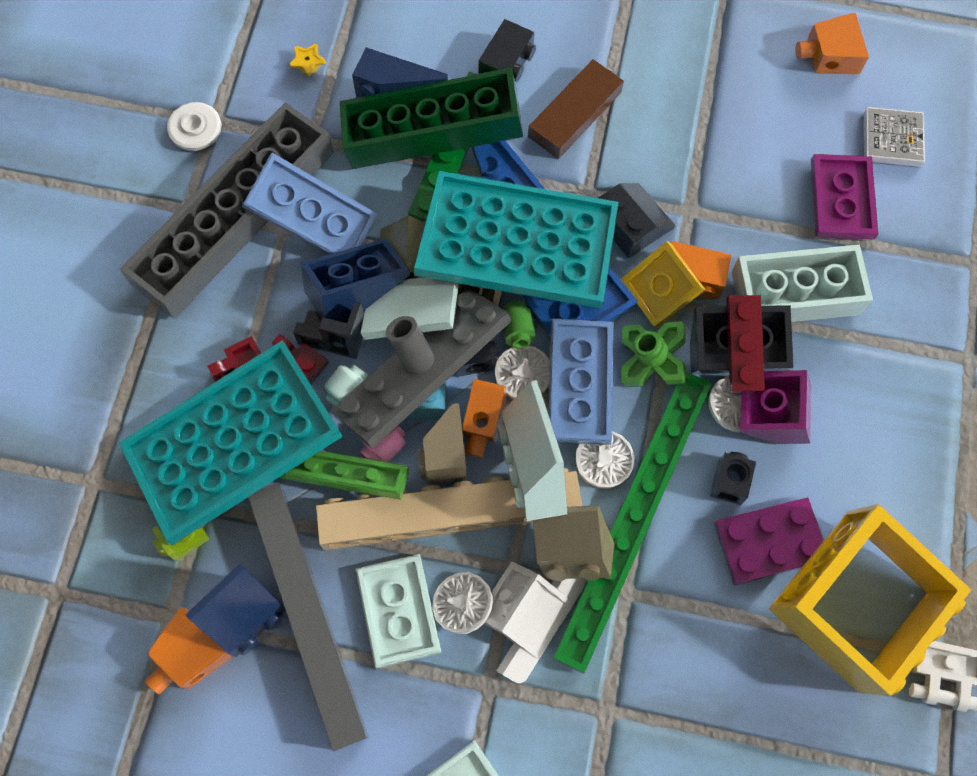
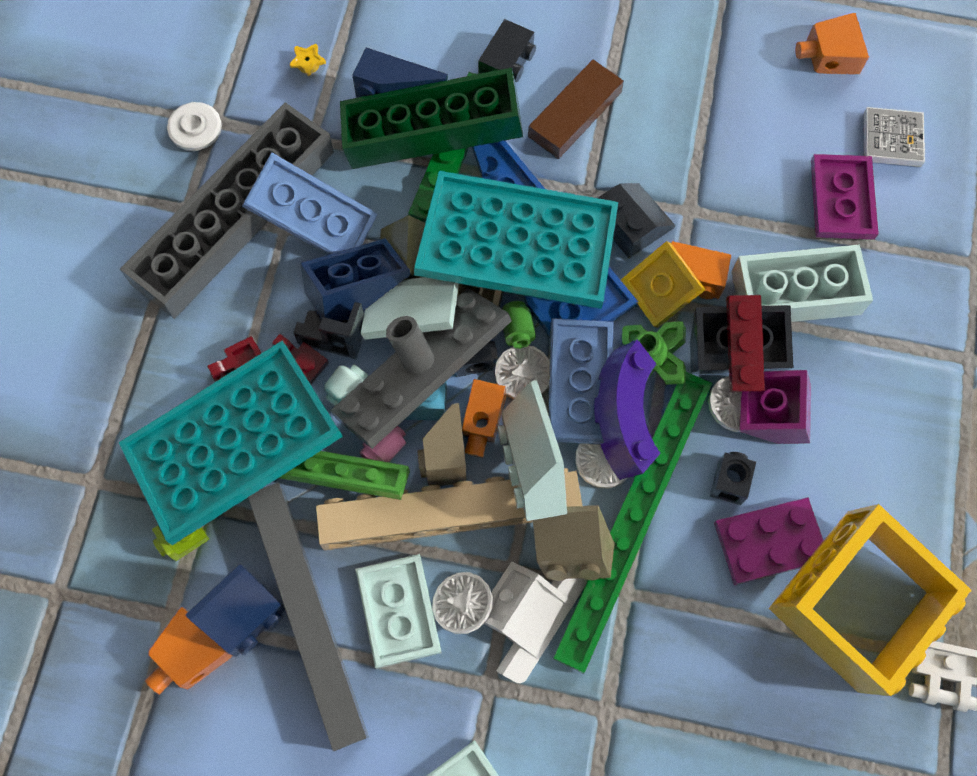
(621, 411): none -> dark purple brick

